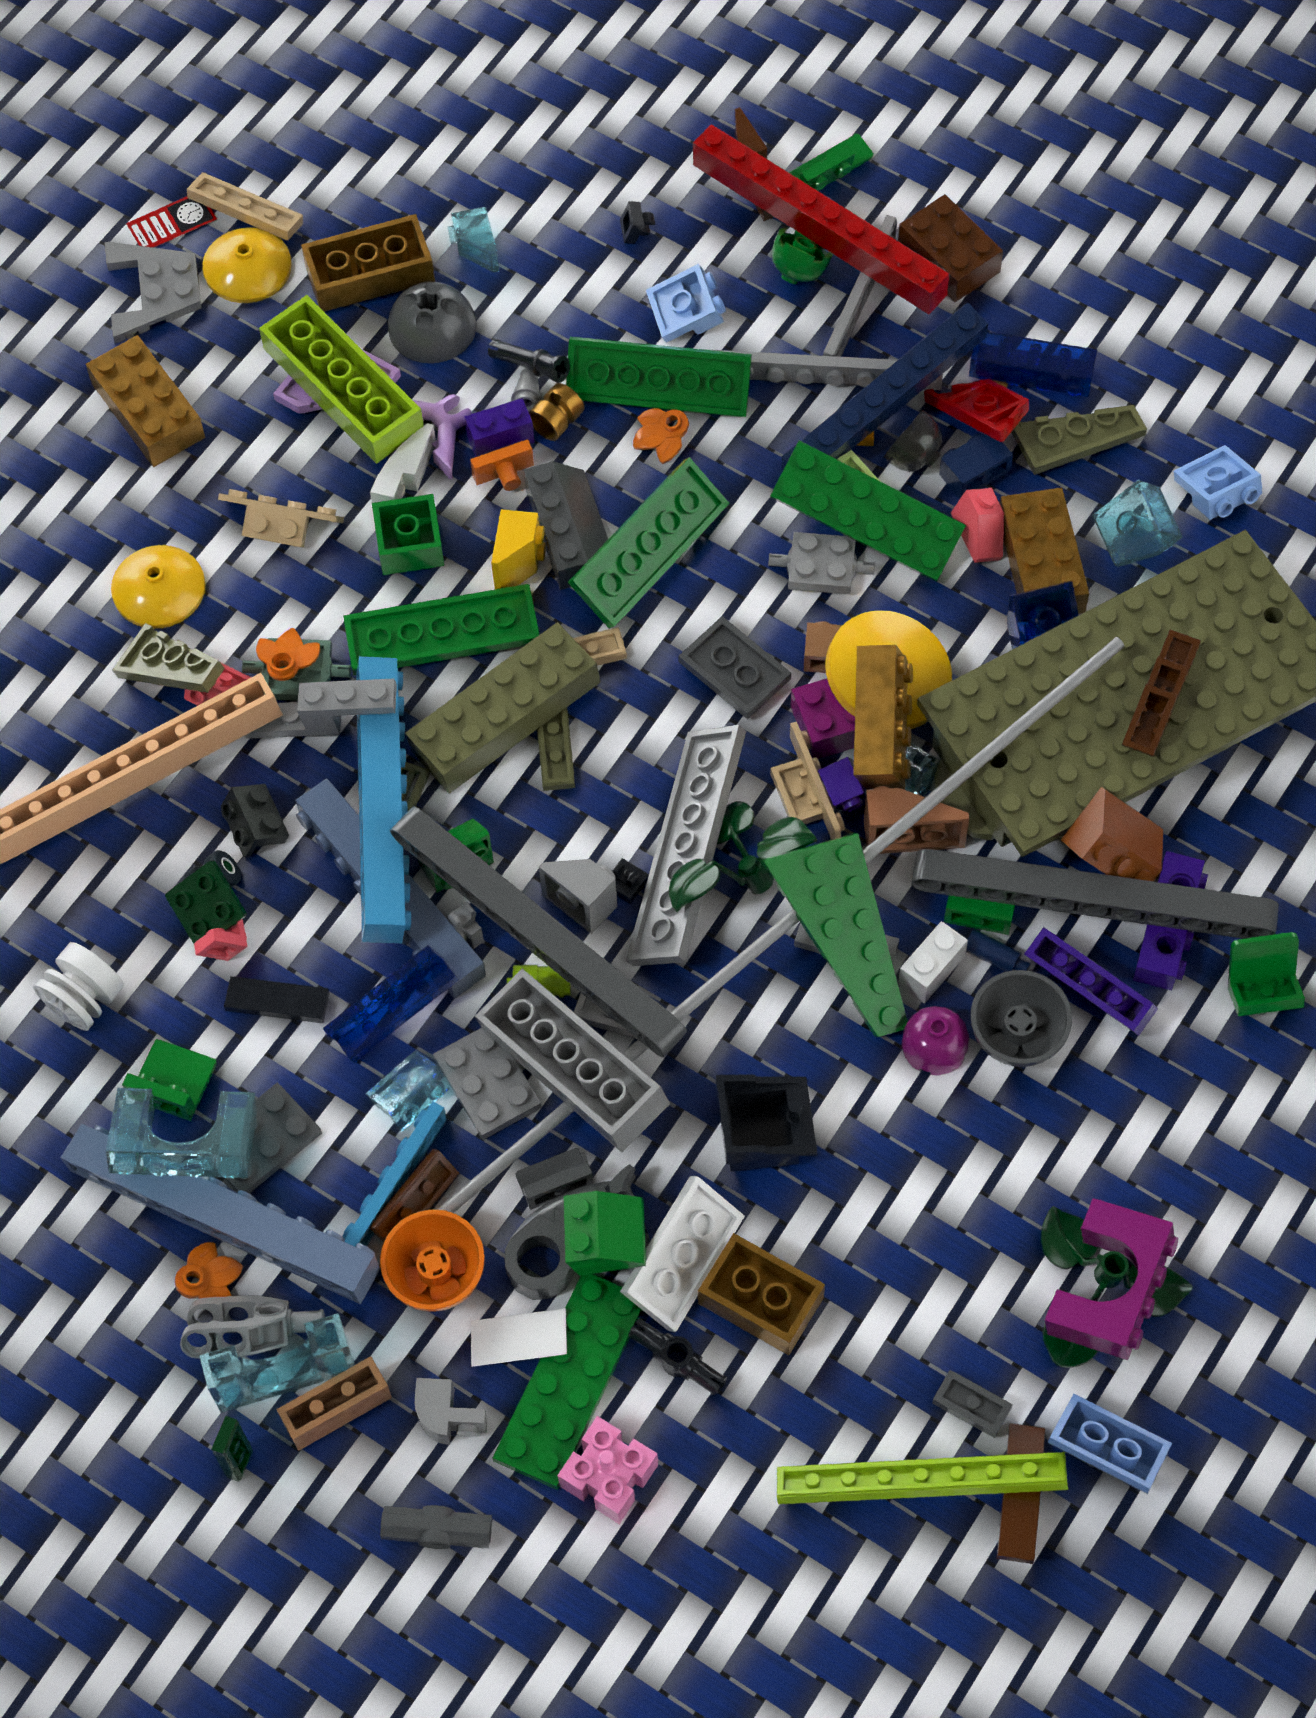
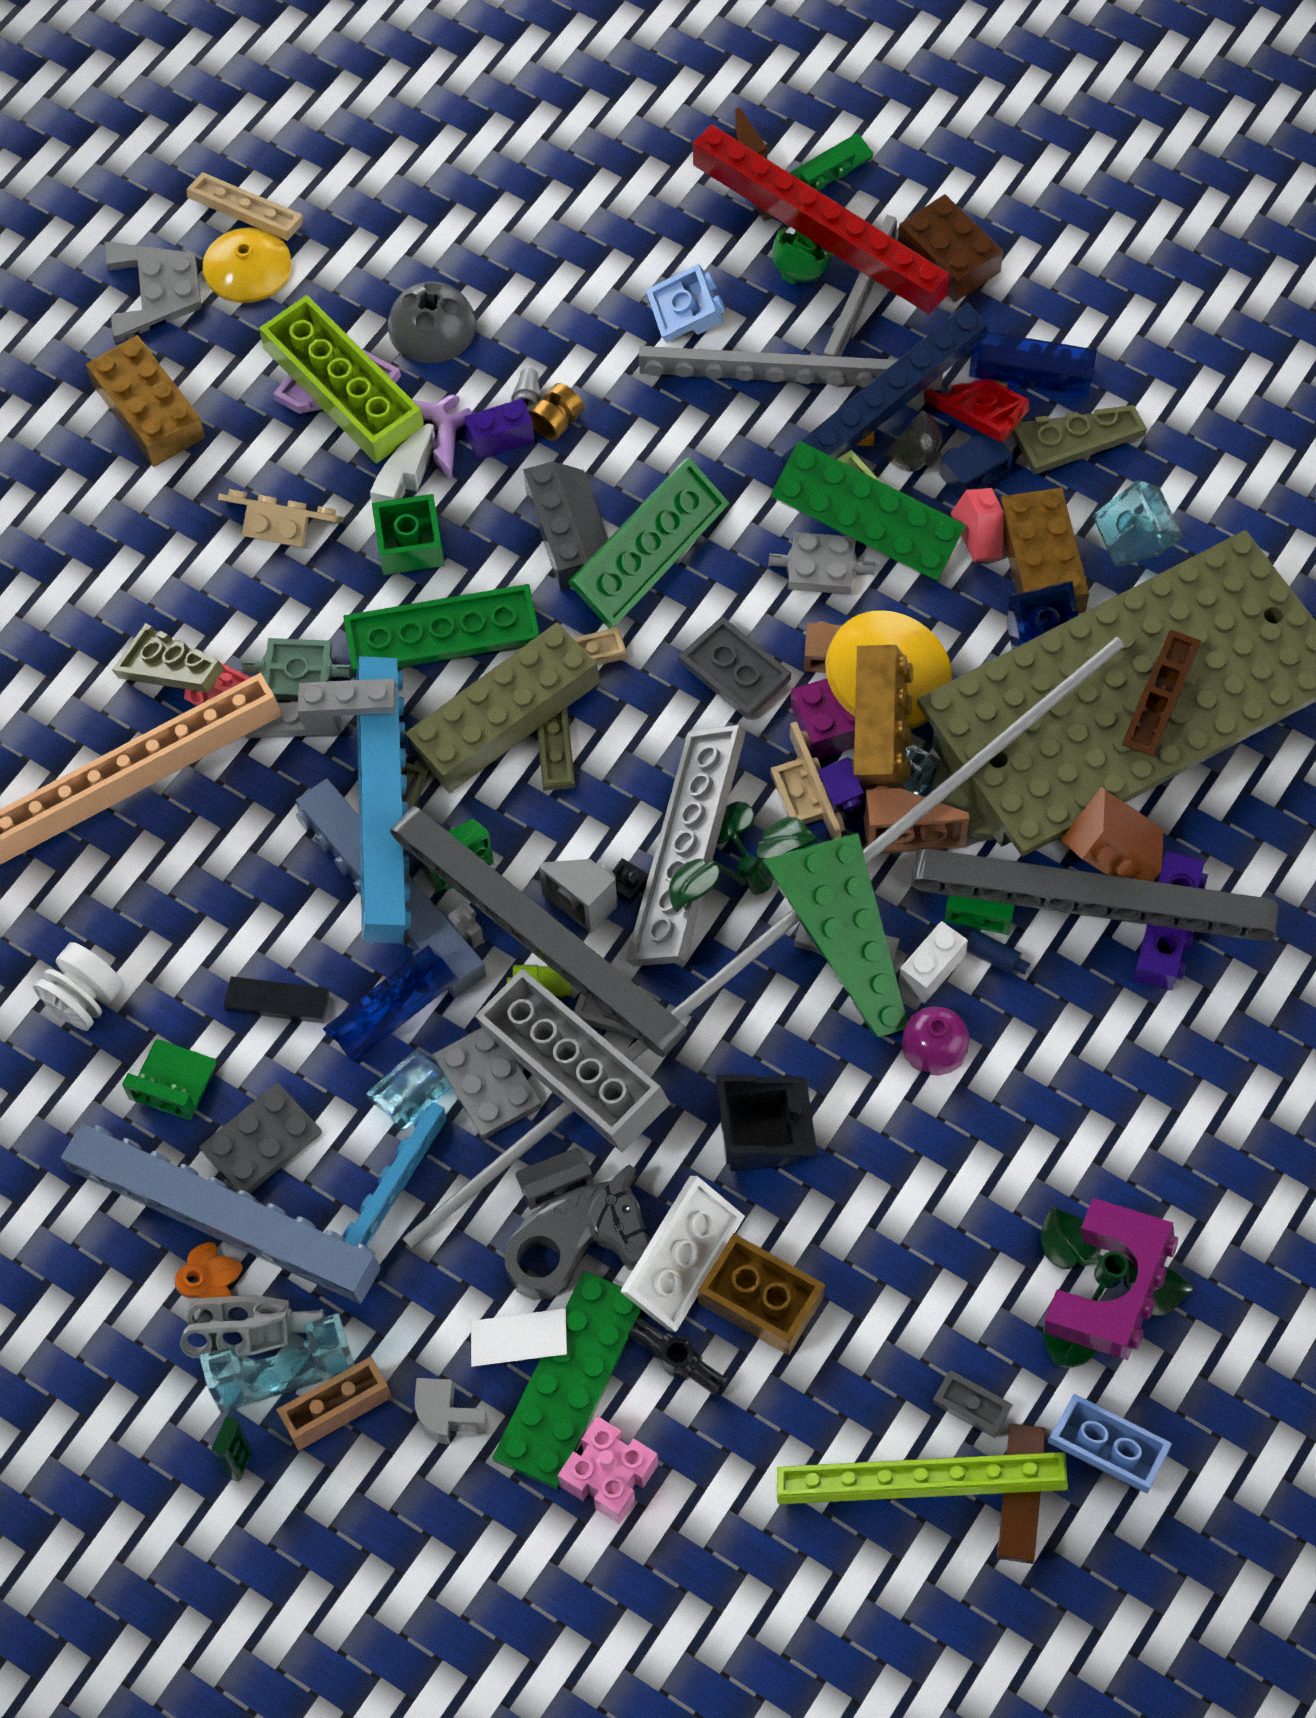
(159, 599): yellow dish -> none
(170, 222): sticker -> none
(206, 896): dark green plate -> none
(219, 1153): clear light blue arch -> none
(222, 943): coral bracket -> none
(253, 818): pearl dark grey bracket -> none
(288, 652): orange plate -> none
(368, 262): pearl gold brick -> none
(417, 1193): reddish brown tile -> none
(434, 1243): orange piece -> none
(436, 1527): dark grey piece -> none
(474, 237): clear light blue slope -> none
(503, 465): orange tile -> none
(517, 548): yellow slope -> none
(538, 361): black pin -> none
(604, 1232): green slope -> none
(635, 222): black tile -> none
(659, 376): green plate -> none
(659, 435): orange plate -> none
(1024, 1003): dark grey piece -> none
(1091, 981): dark purple brick -> none
(1219, 482): light blue plate -> none
(1264, 974): green bracket -> none

